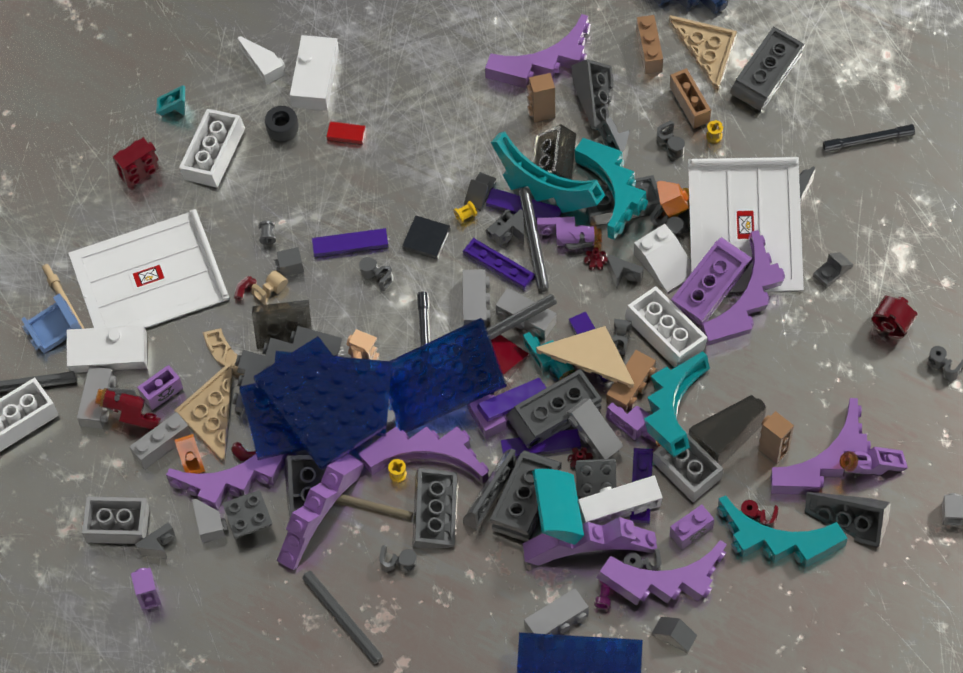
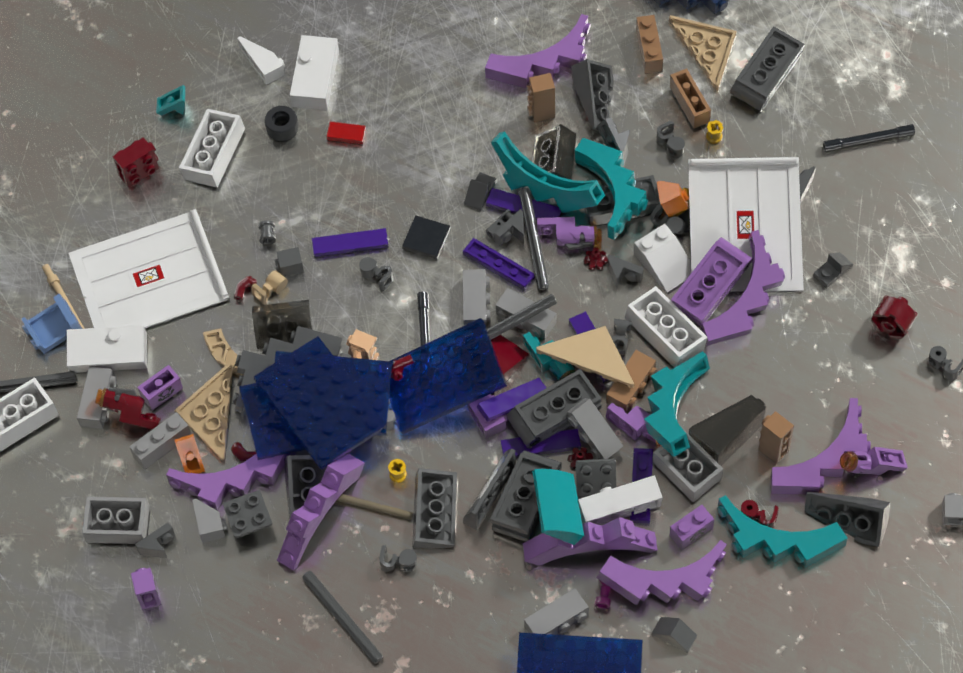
(398, 367): none -> dark red arm
(426, 444): medium lavender arch -> none
(465, 212): yellow bush -> none
(635, 560): dark grey leg -> none

